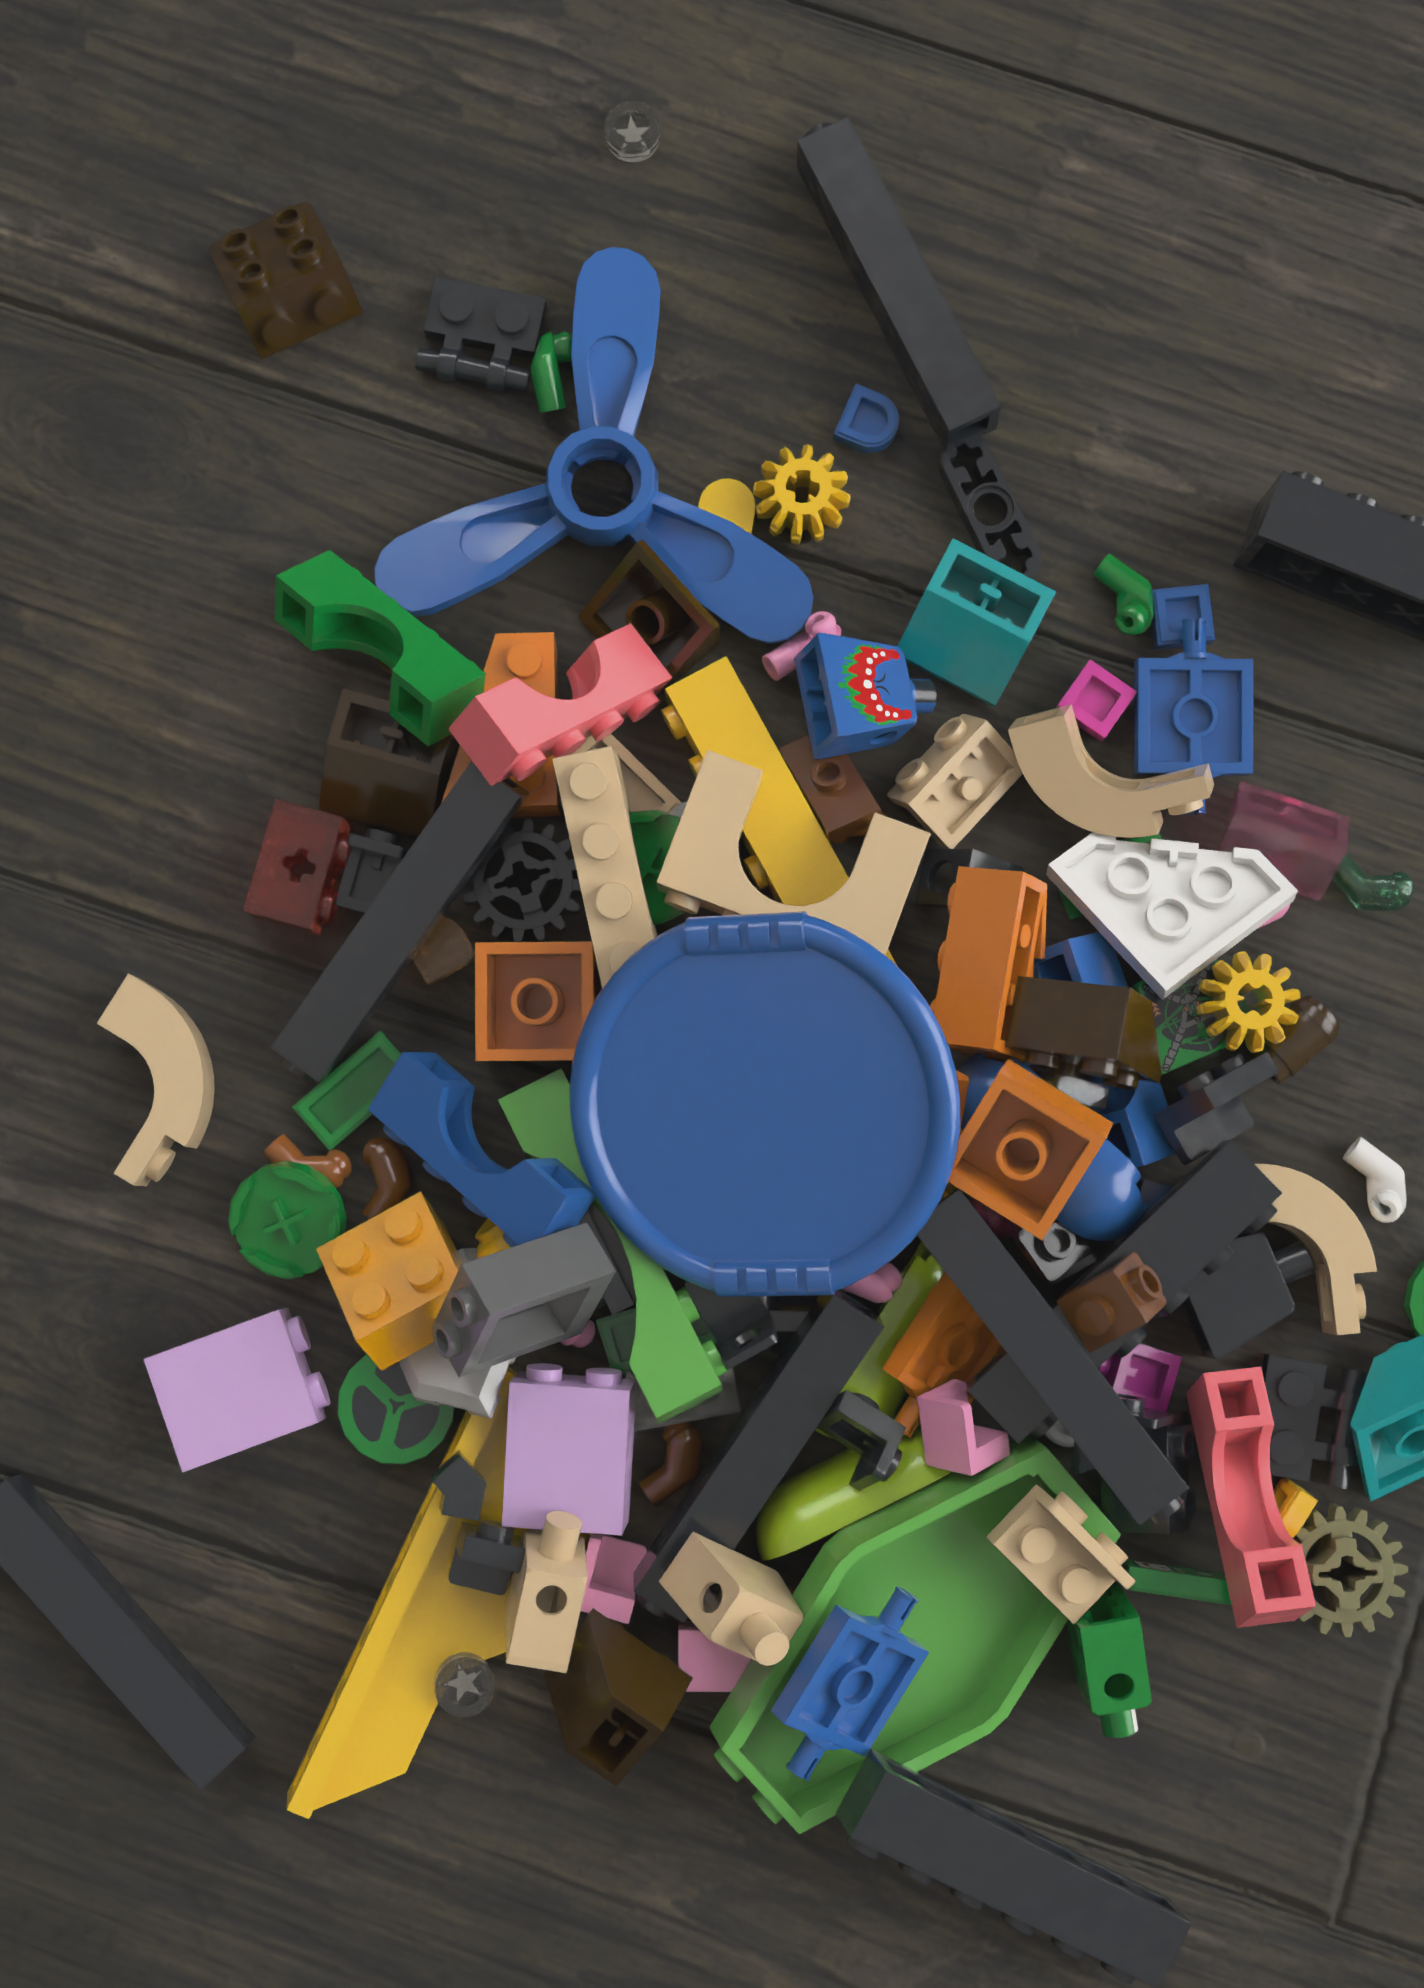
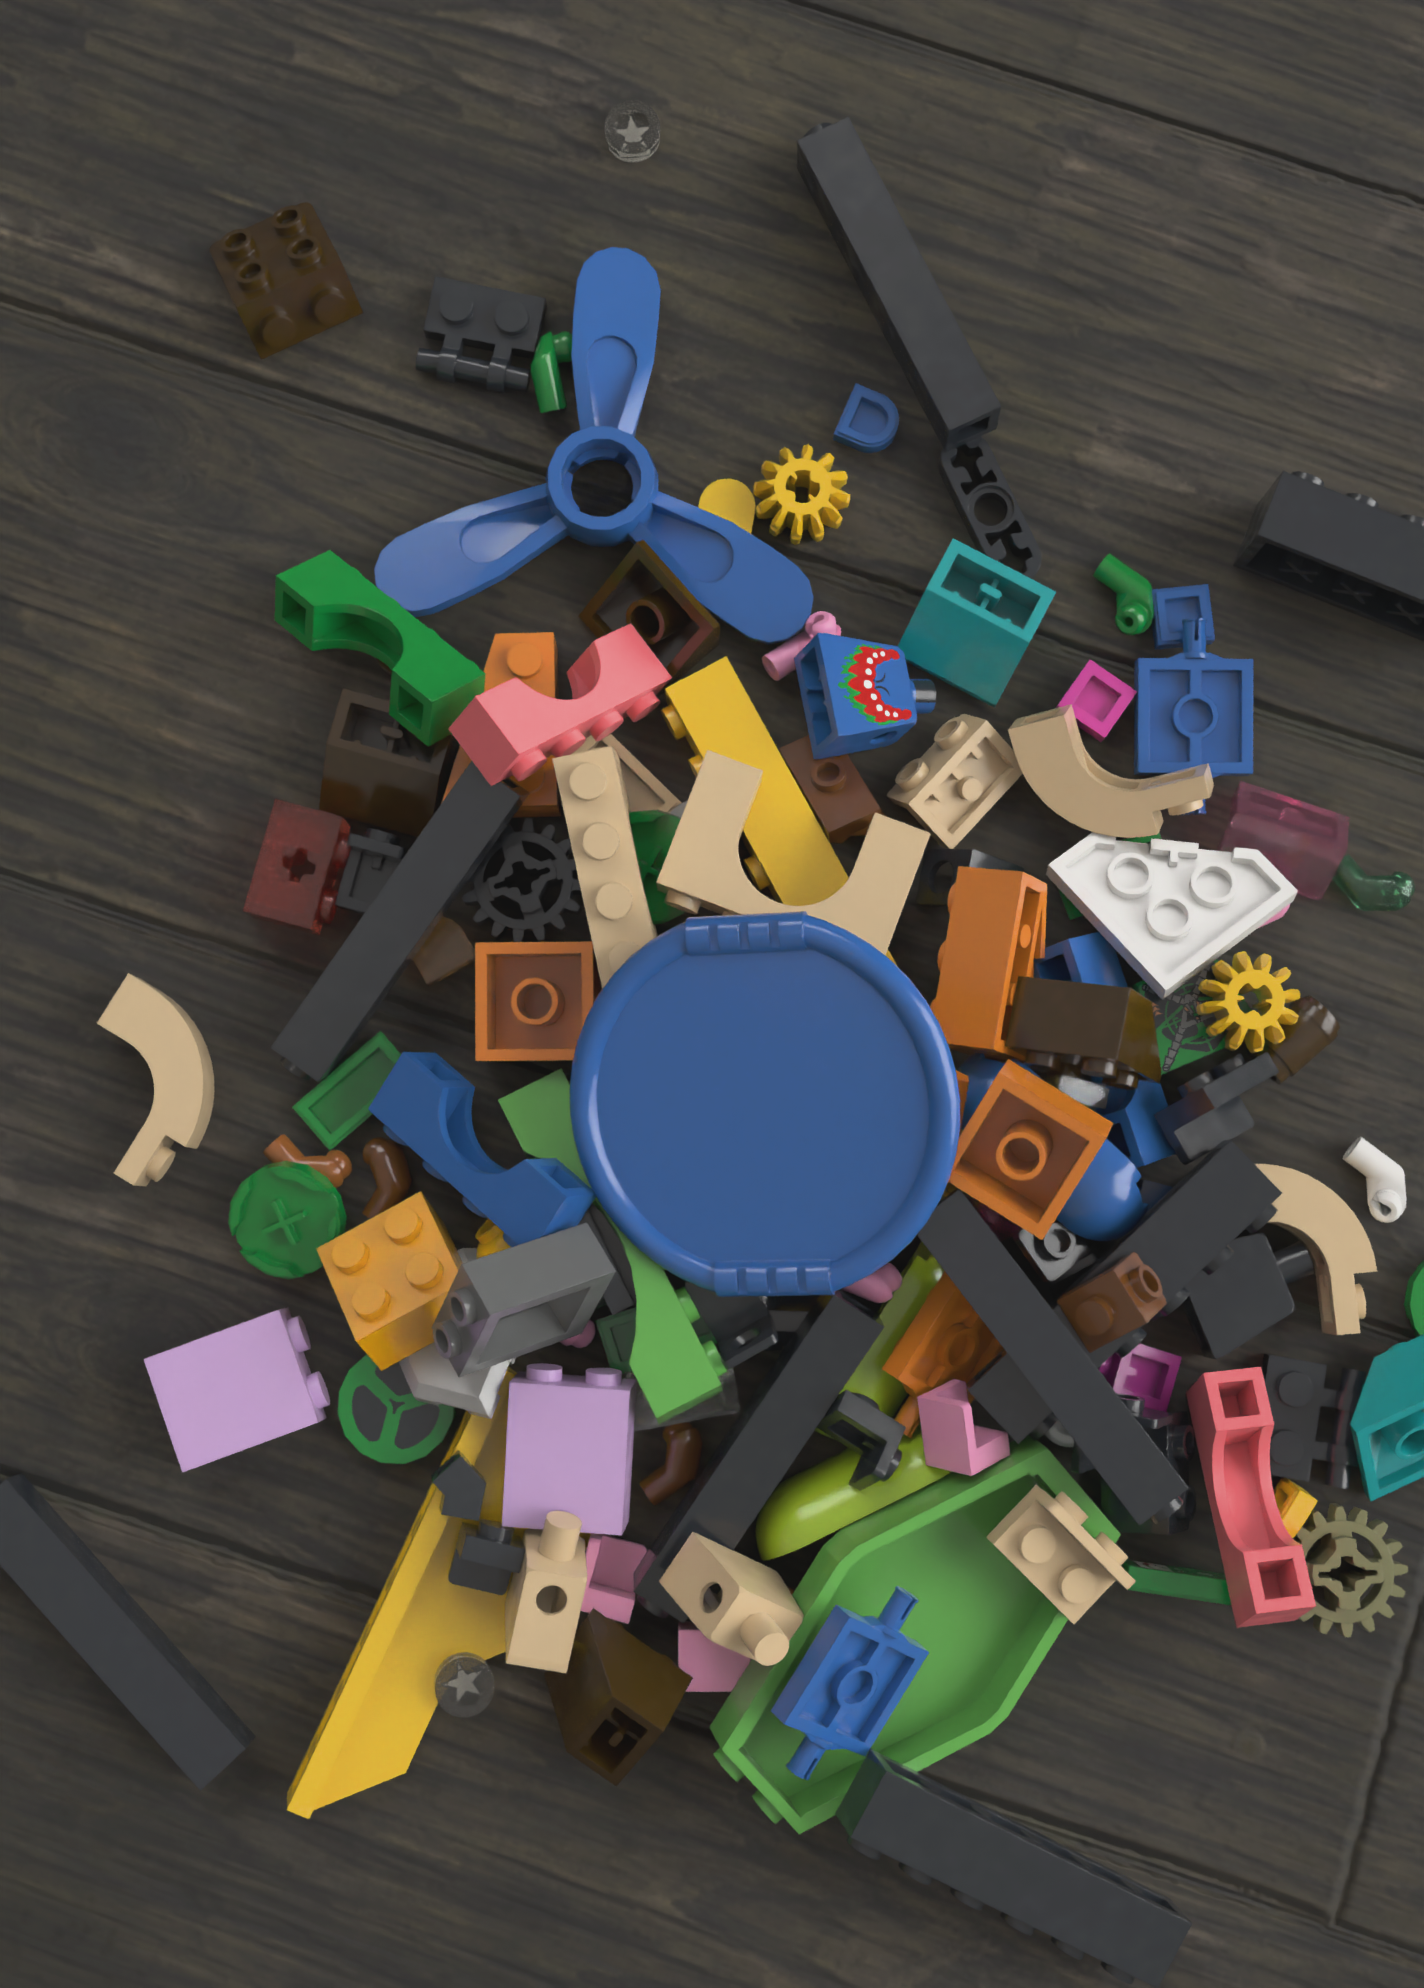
(1111, 1662): green torso -> none

